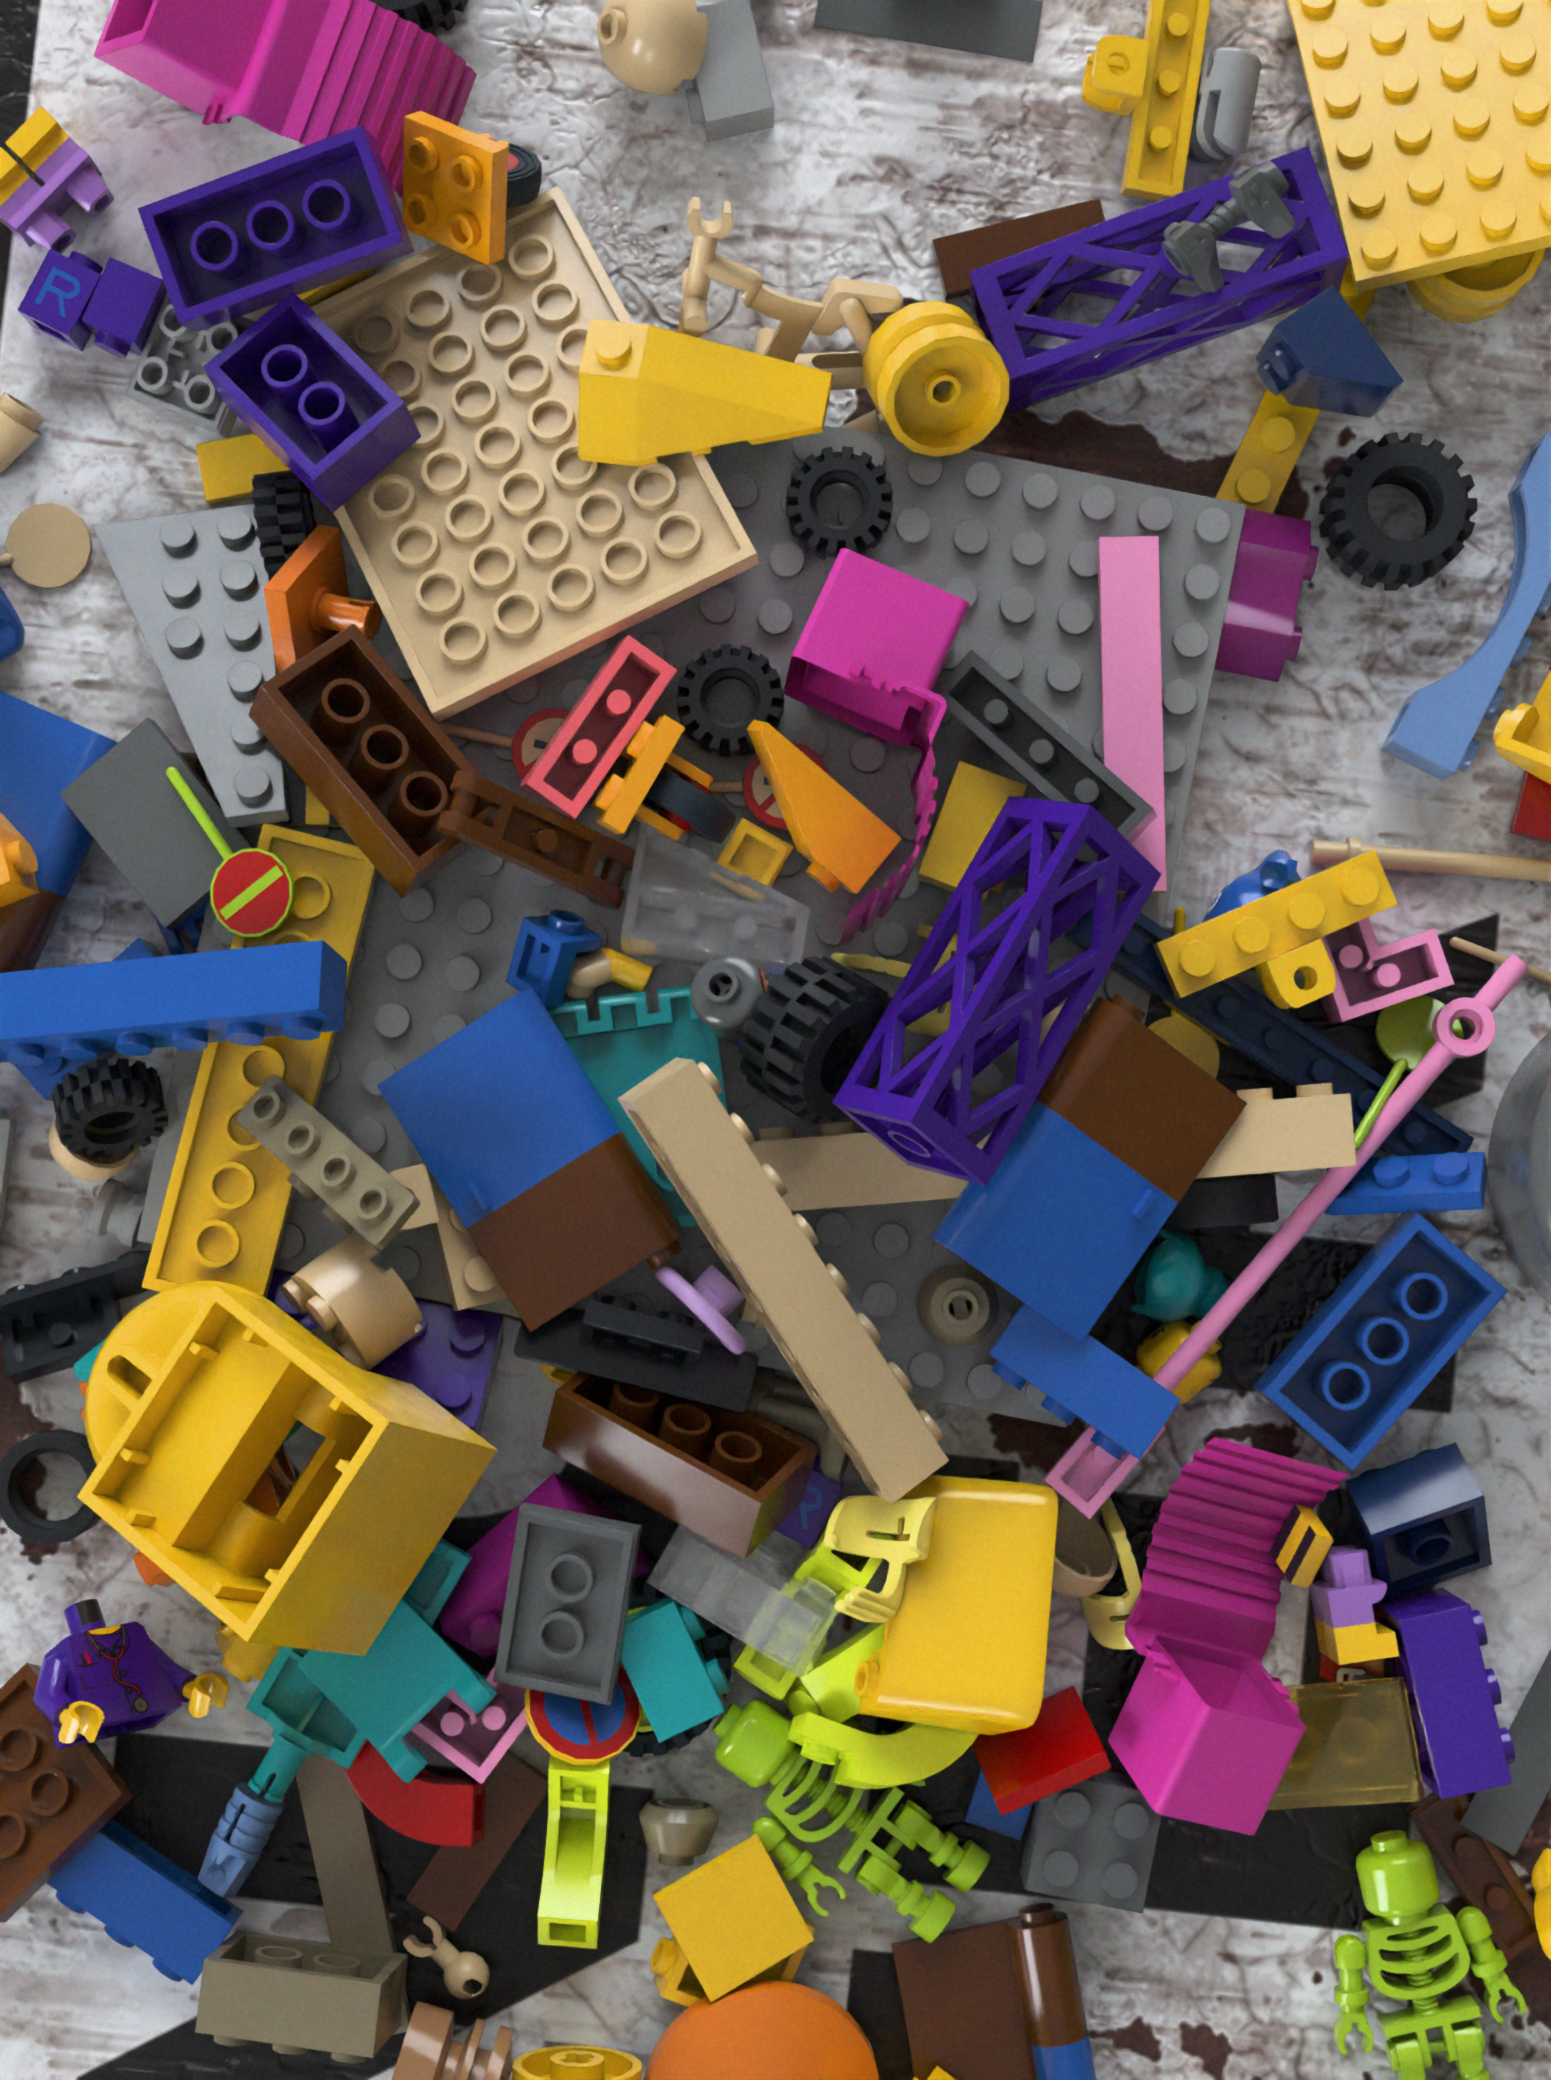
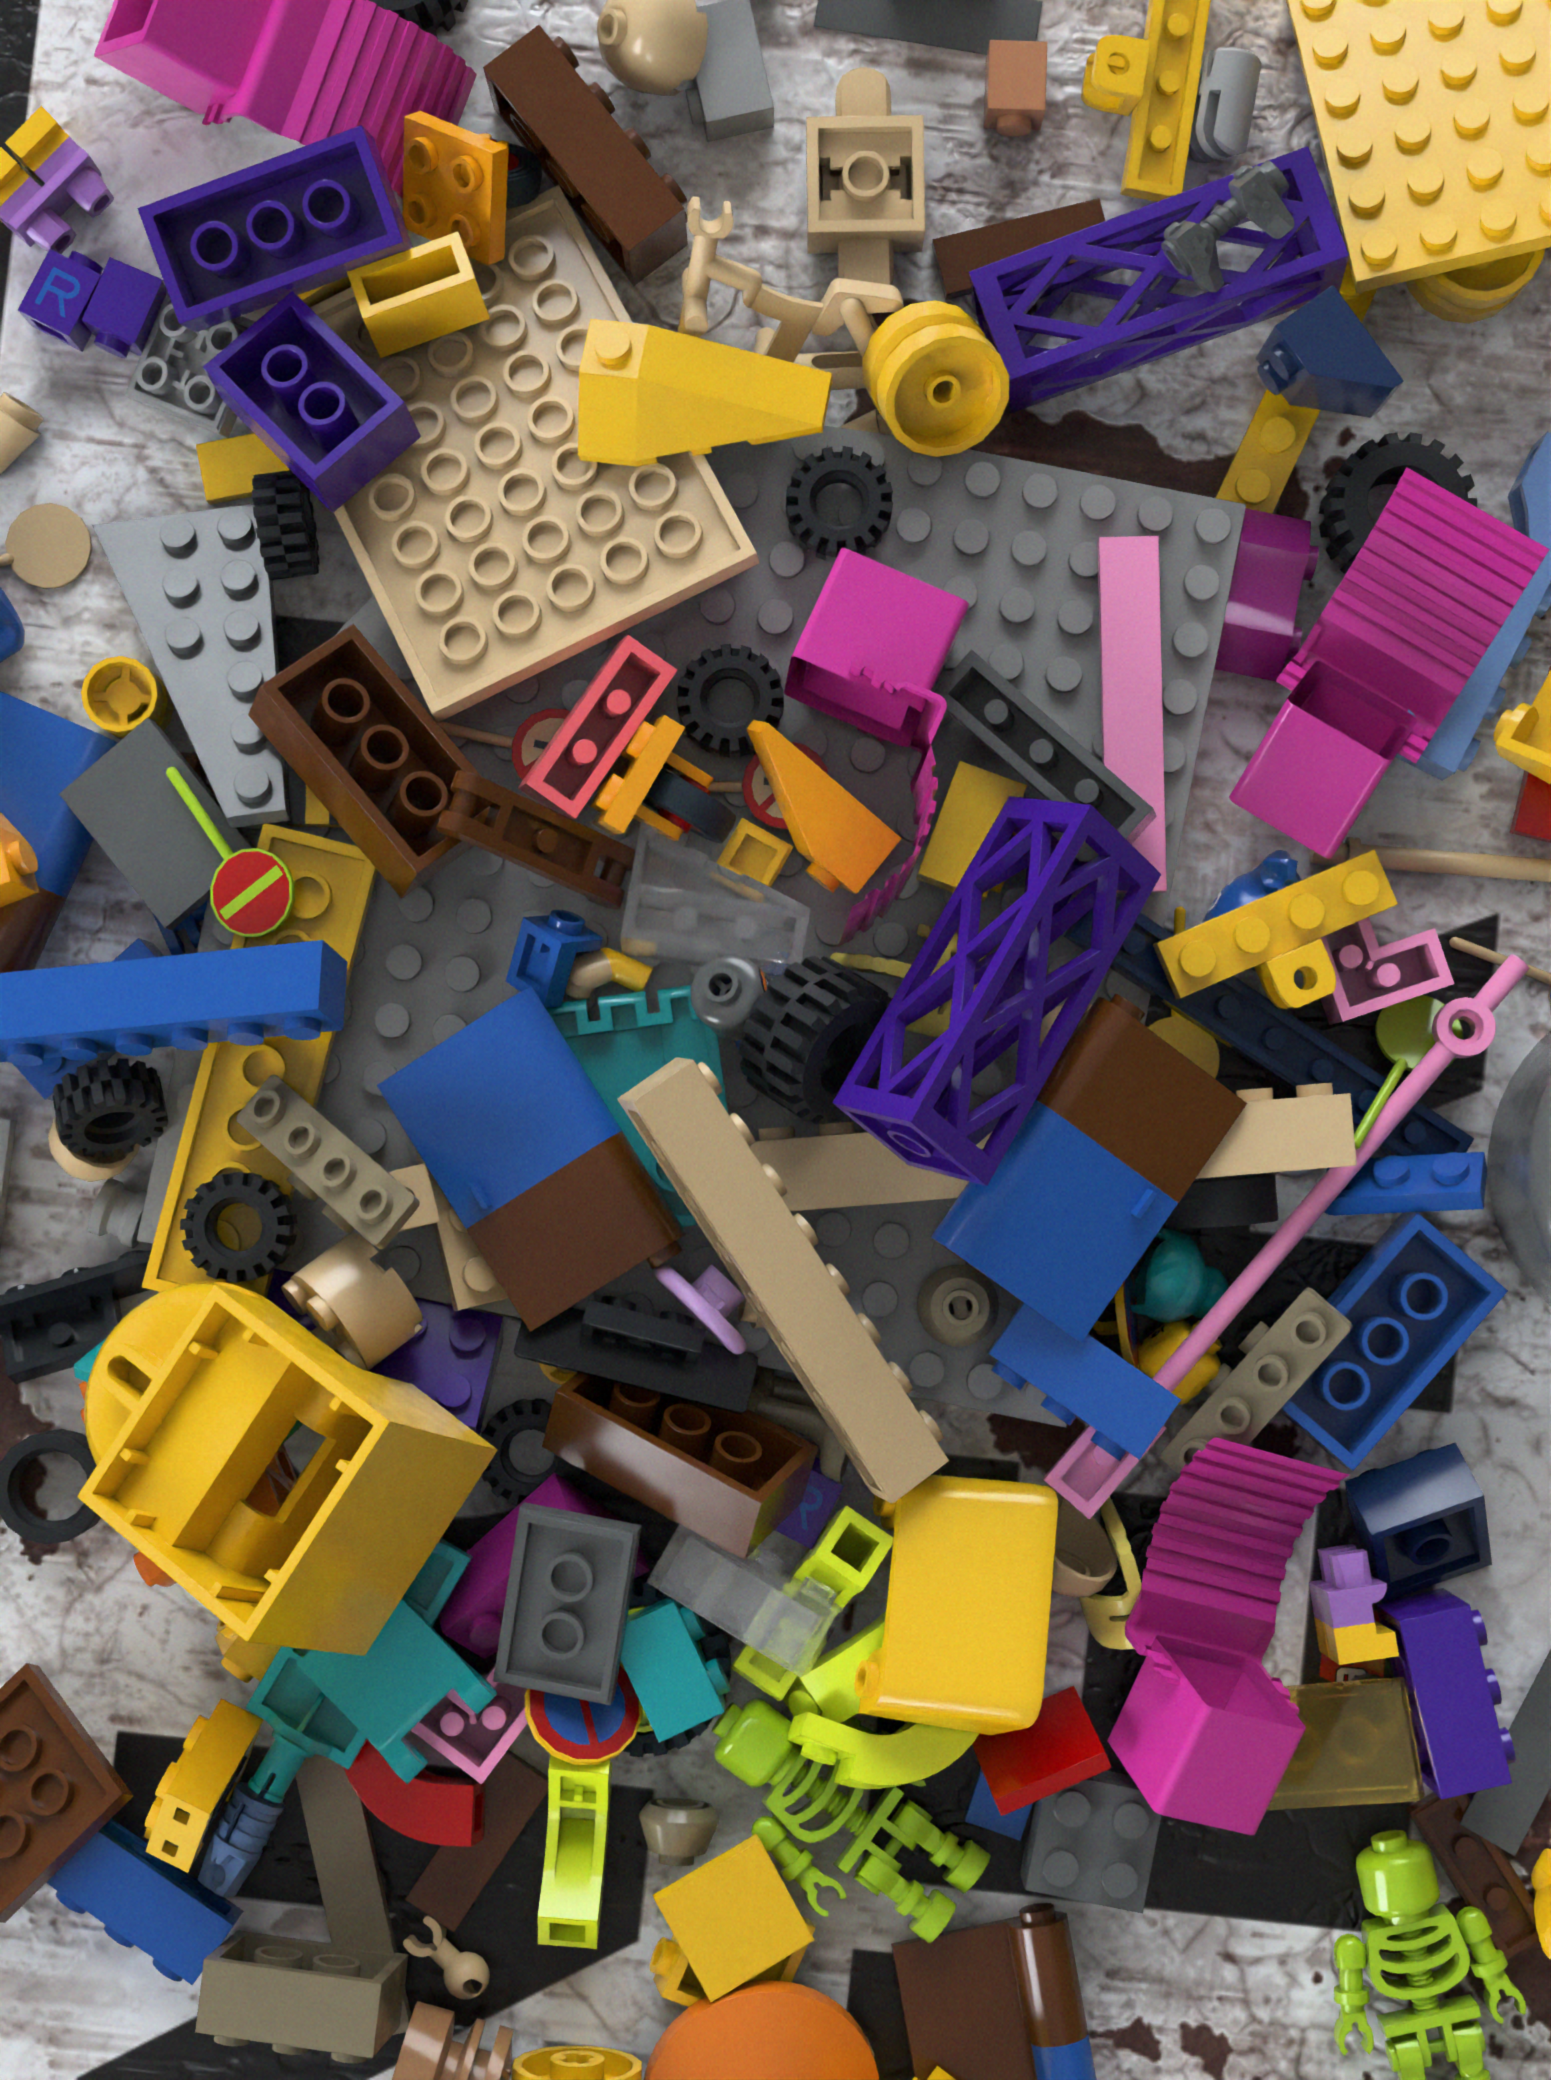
(115, 1681): dark purple torso -> none
(123, 694): none -> yellow wheel
(200, 1783): none -> yellow piece
(202, 1233): none -> black tyre
(312, 601): orange tile -> none
(418, 295): none -> yellow piece
(500, 1431): none -> black tyre
(588, 153): none -> reddish brown brick
(851, 1532): light yellow helmet -> none
(865, 180): none -> tan brick
(1015, 86): none -> nougat brick
(1126, 1324): none -> piece
(1266, 1378): none -> dark tan bracket
(1301, 1546): yellow tile -> none
(1389, 641): none -> dark pink piece

